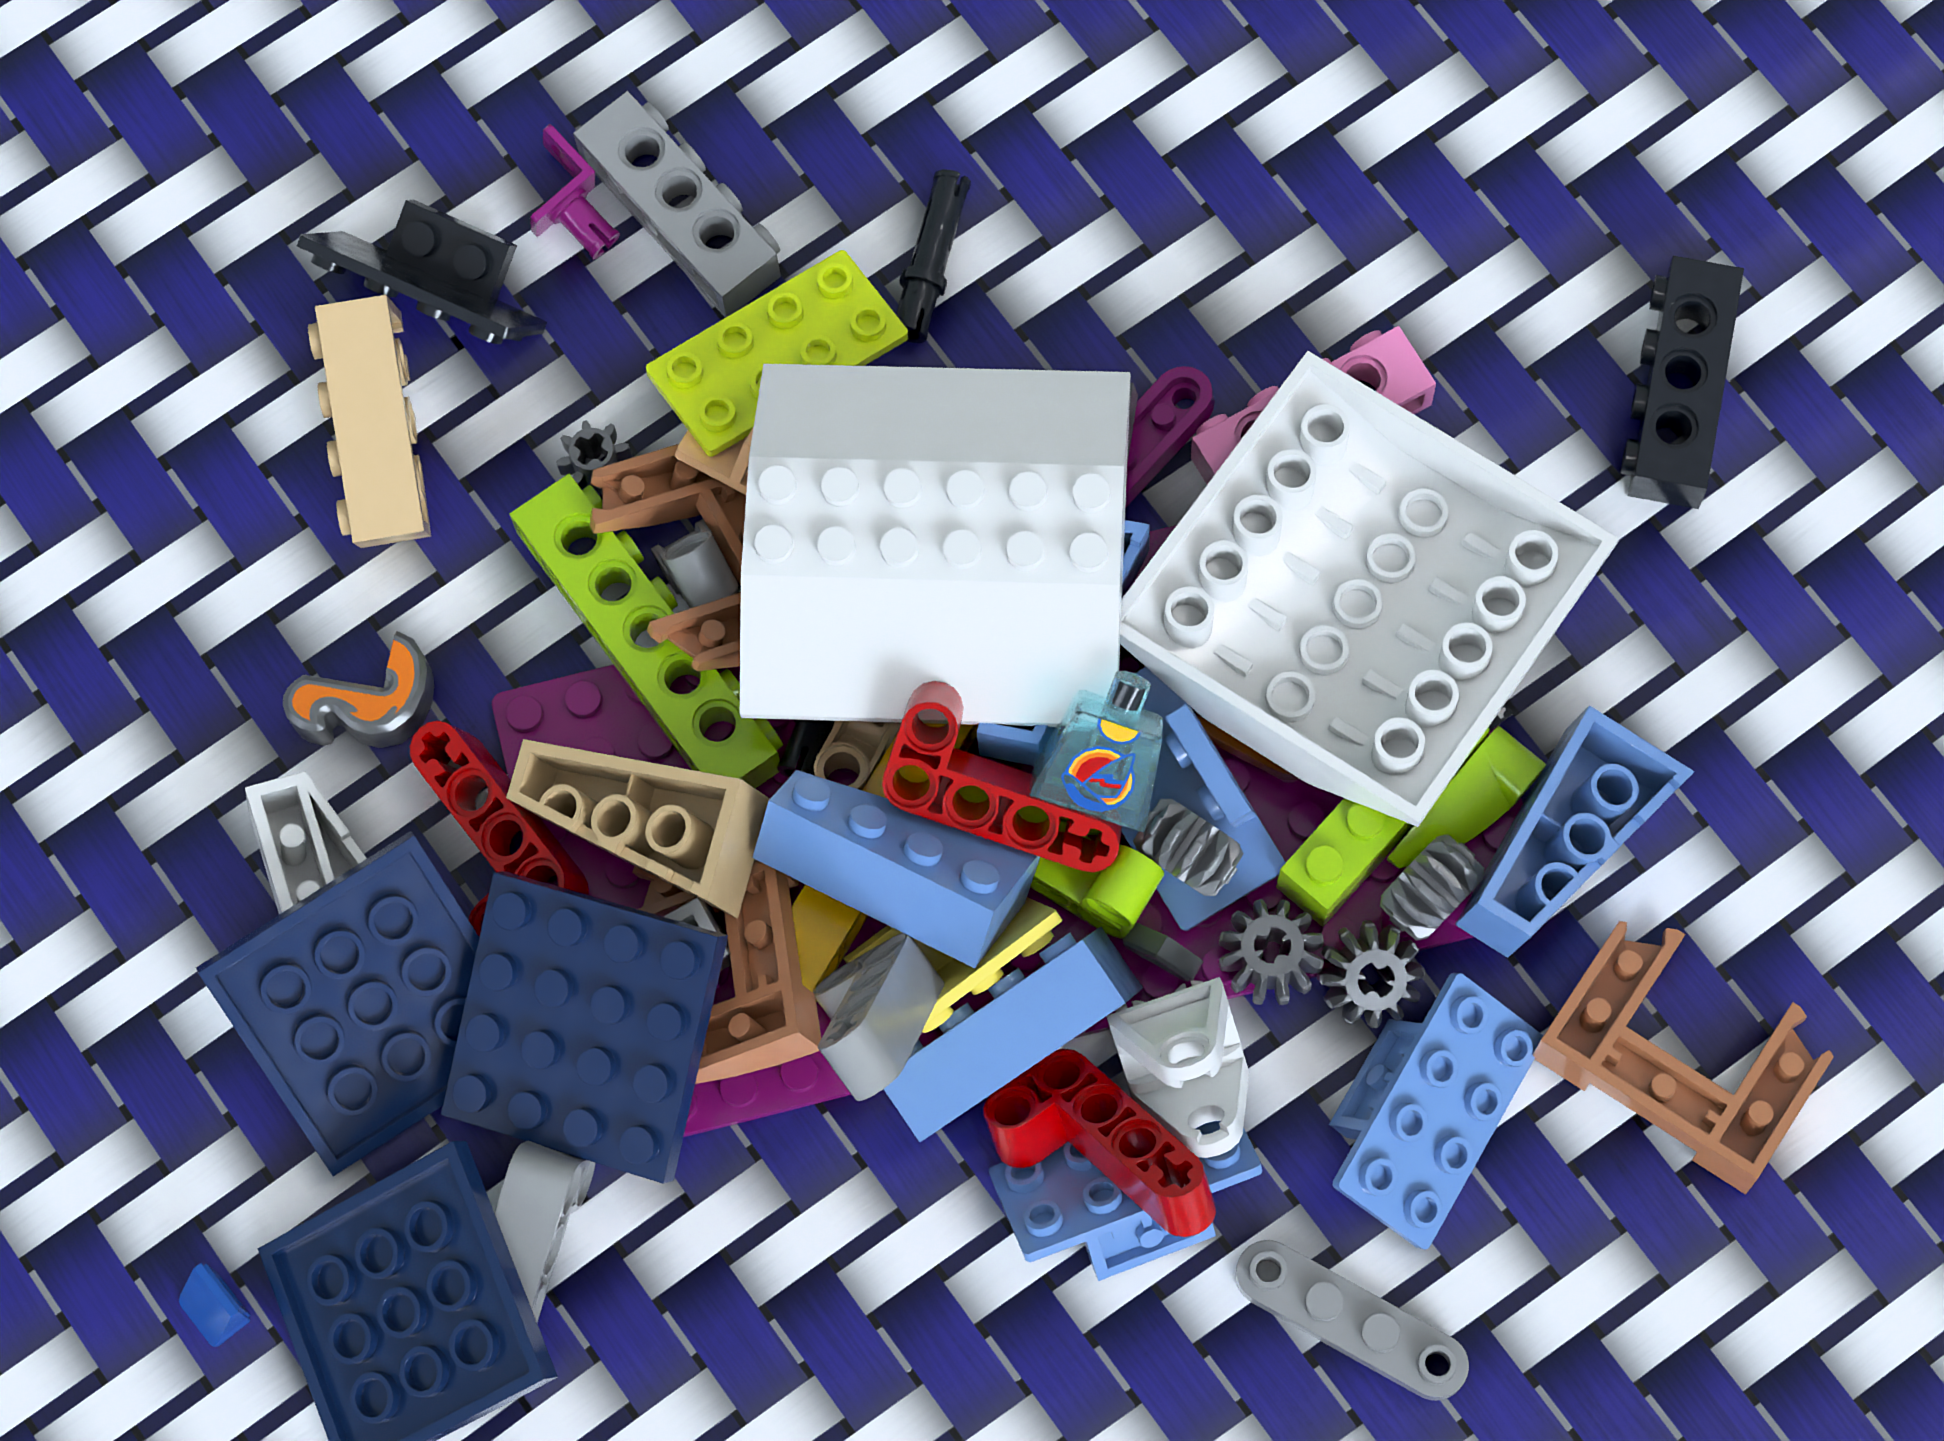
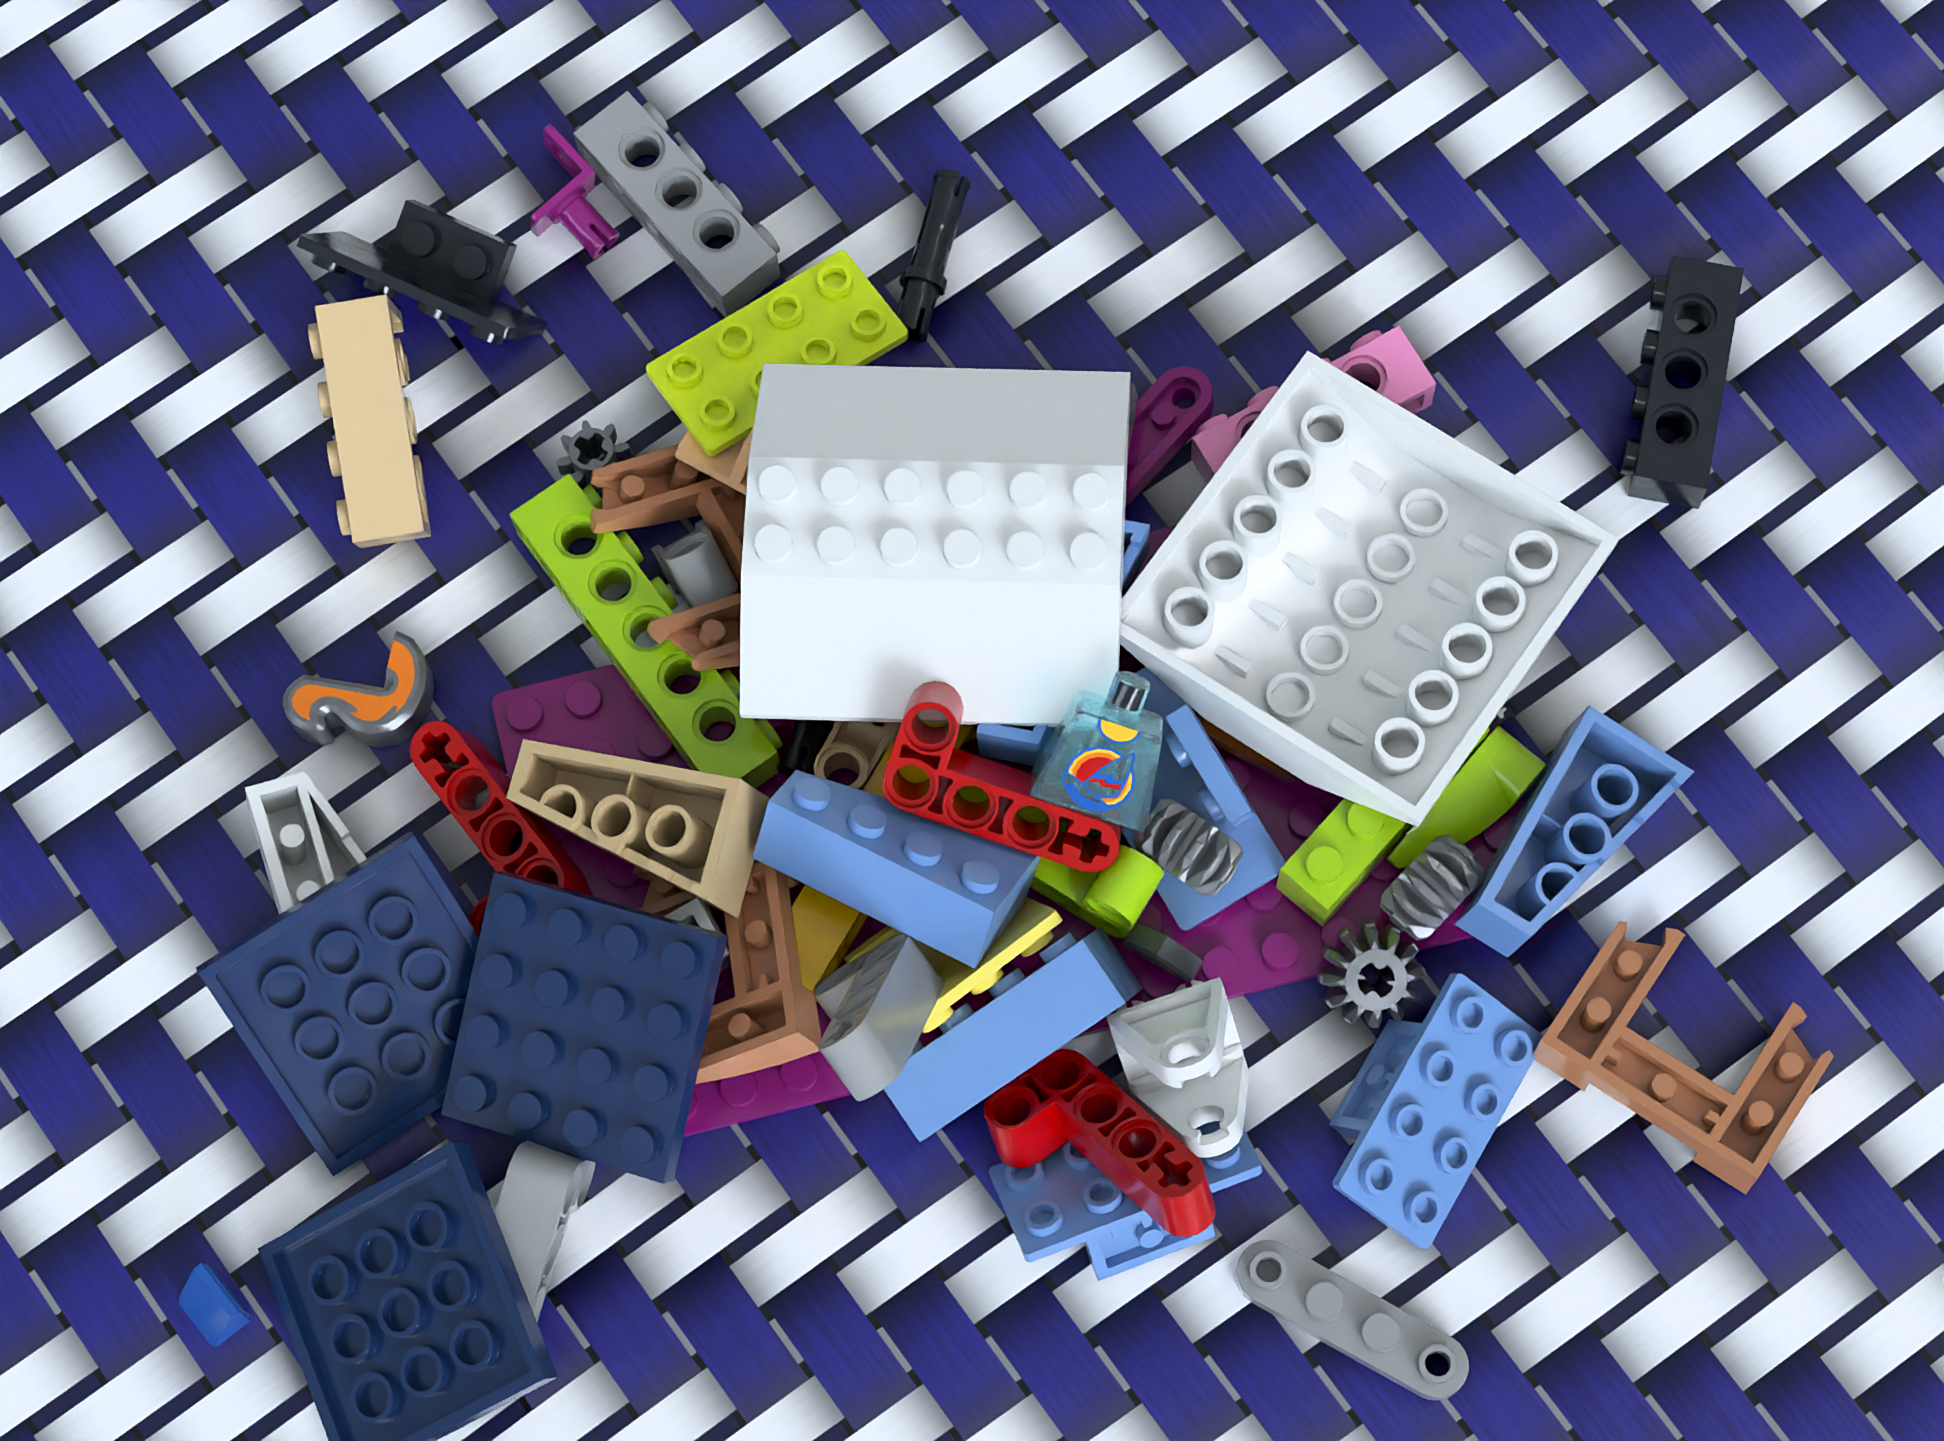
(1285, 969): flat silver gear -> none

